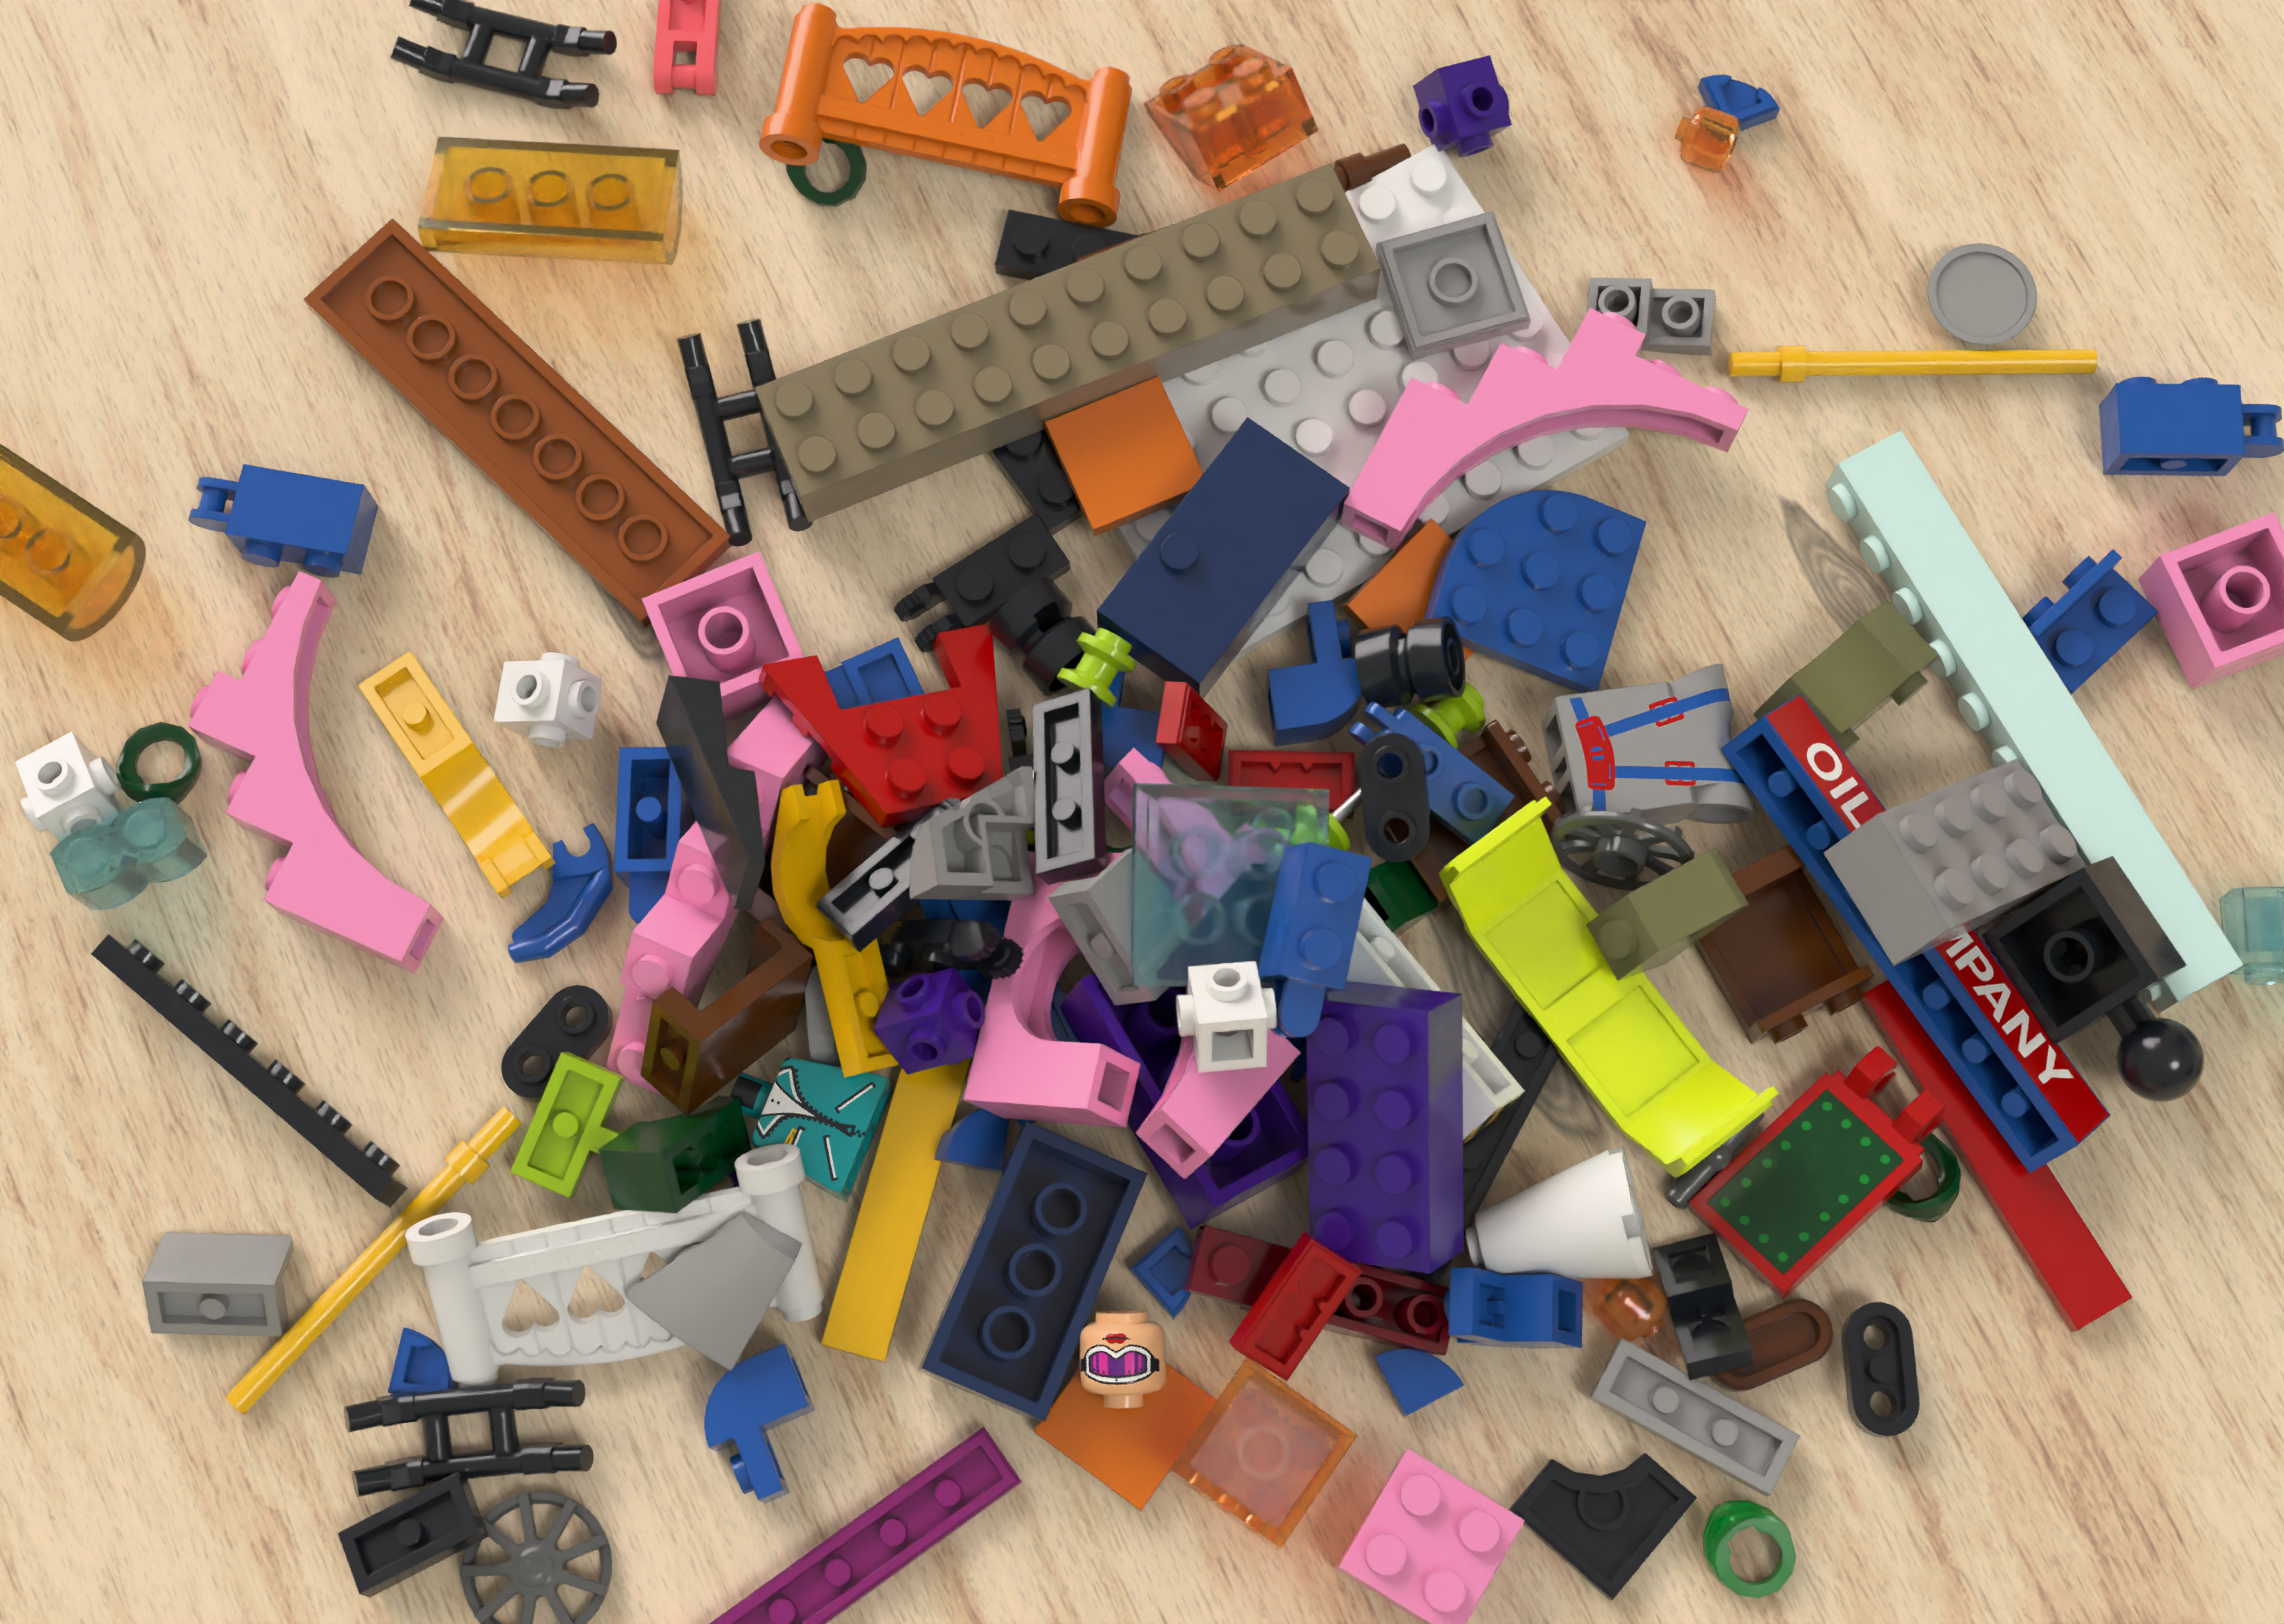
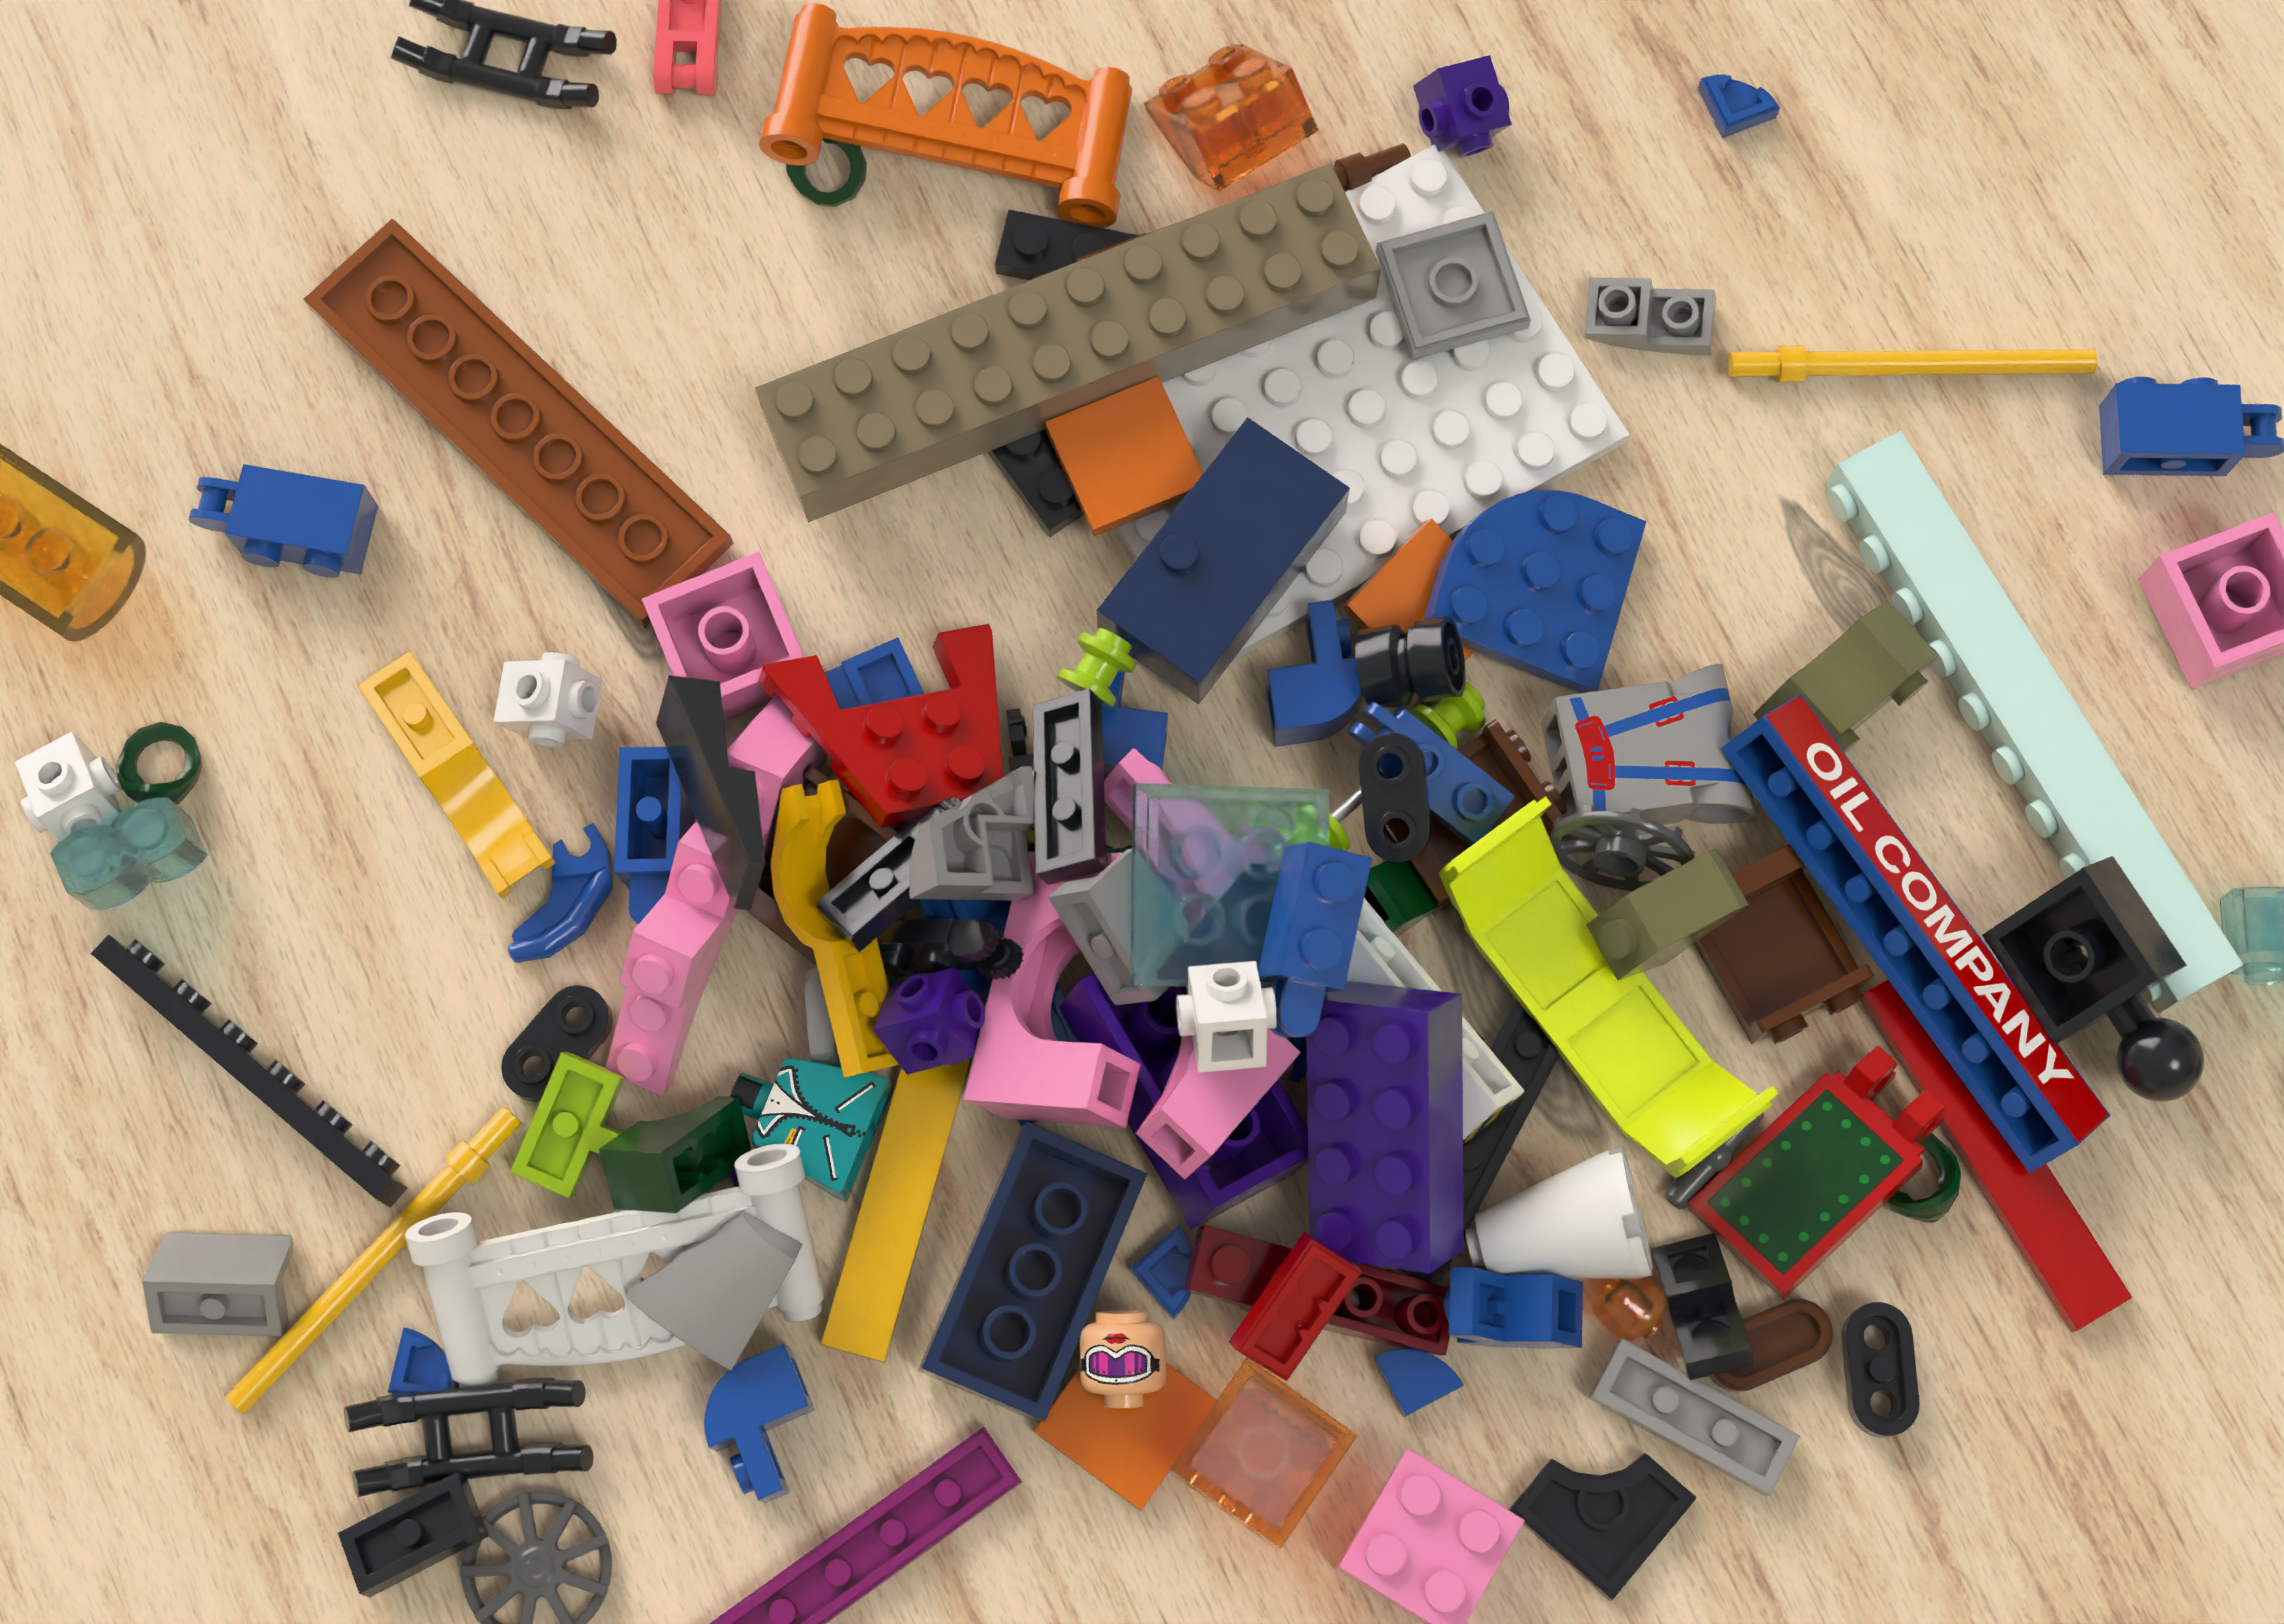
(280, 795): bright pink arch -> none
(553, 201): clear yellow brick -> none
(700, 1052): reddish brown panel -> none
(711, 416): black piece -> none
(975, 1141): blue tile -> none
(986, 580): black hinge -> none
(1040, 629): black wheel -> none
(1191, 731): red plate -> none
(1295, 770): red plate -> none
(1520, 398): bright pink arch -> none
(1708, 138): clear orange piece -> none
(1724, 1524): green piece -> none
(1954, 860): light grey brick -> none
(1982, 294): light grey piece -> none
(2088, 620): blue bracket -> none

